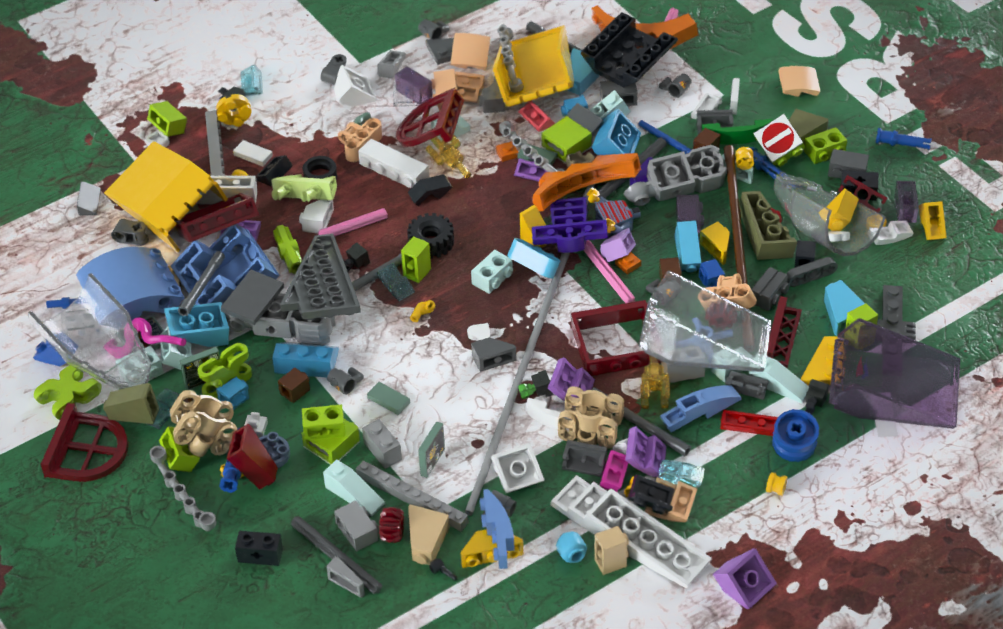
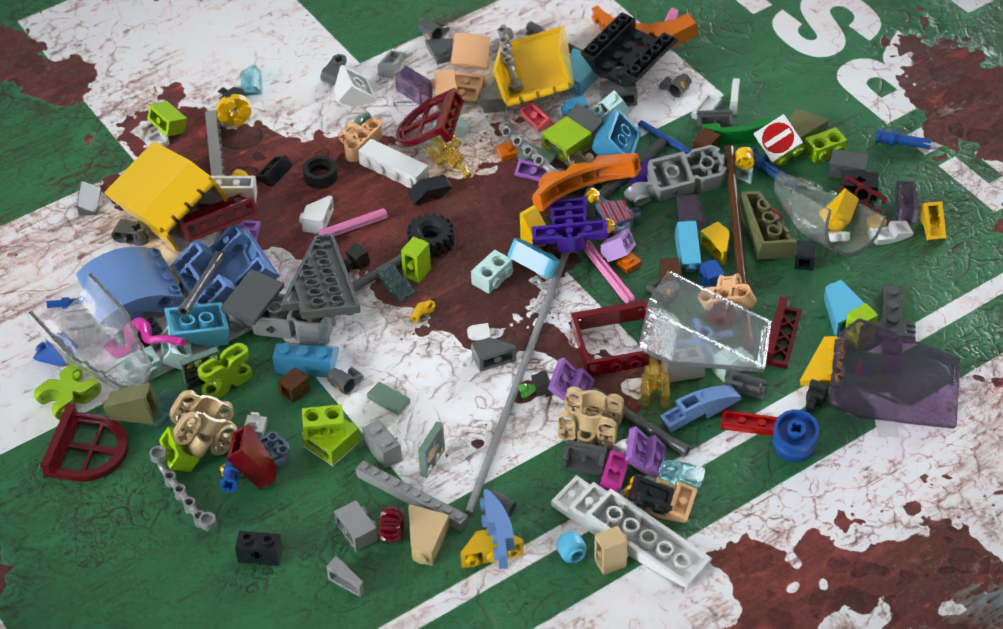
(233, 391): dark azure window -> none
(253, 153): white tile -> none
(287, 248): lime piece -> none
(305, 188): yellowish green hose -> none
(332, 551): dark grey axle -> none
(351, 487): light aqua slope -> none
(438, 565): black hand -> none
(517, 468): white slope -> none
(538, 411): white slope -> none
(745, 578): medium lavender slope -> none
(770, 288): dark grey brick -> none
(776, 484): yellow wheel -> none
(782, 380): light aqua slope -> none
(799, 79): light nougat slope -> none
(802, 275): dark grey beam -> none

